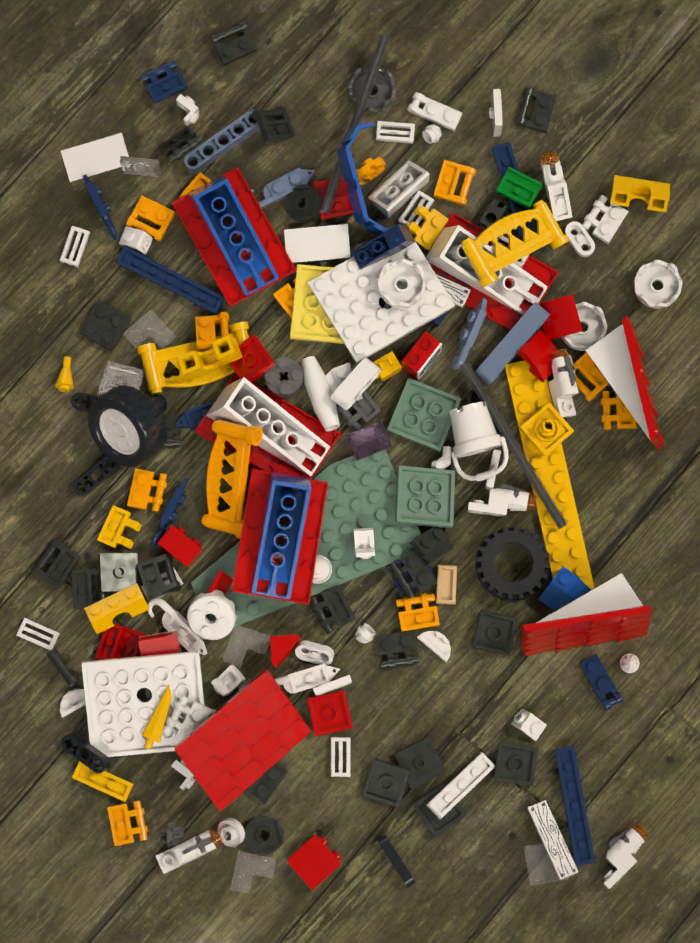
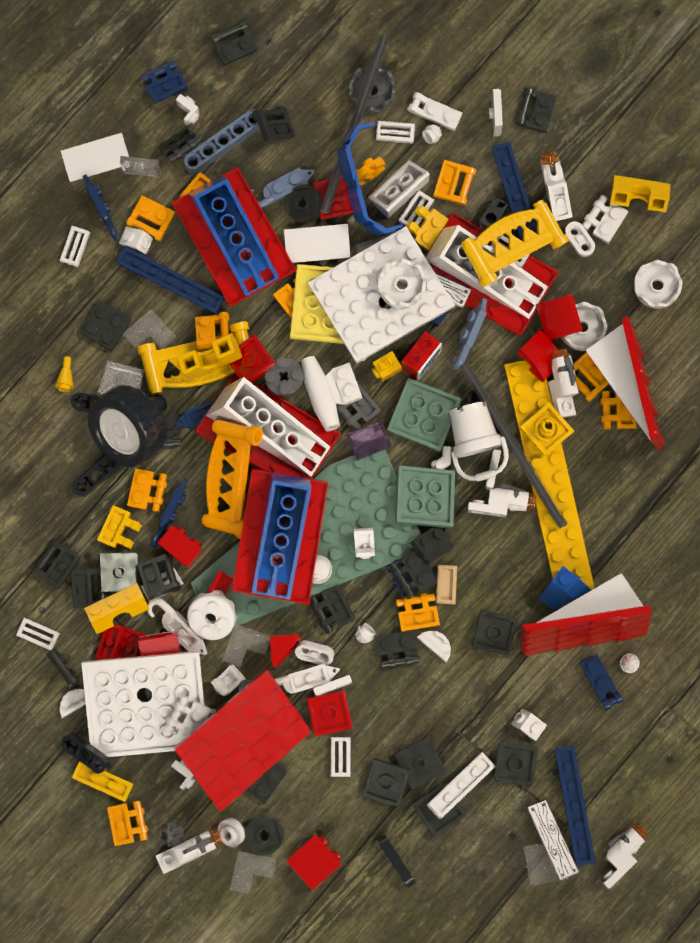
(156, 724): yellow bar -> none
(355, 383): white beam -> none
(383, 246): dark blue slope -> none
(504, 588): black tyre -> none
(512, 343): sand blue beam -> none
(519, 187): green plate -> none

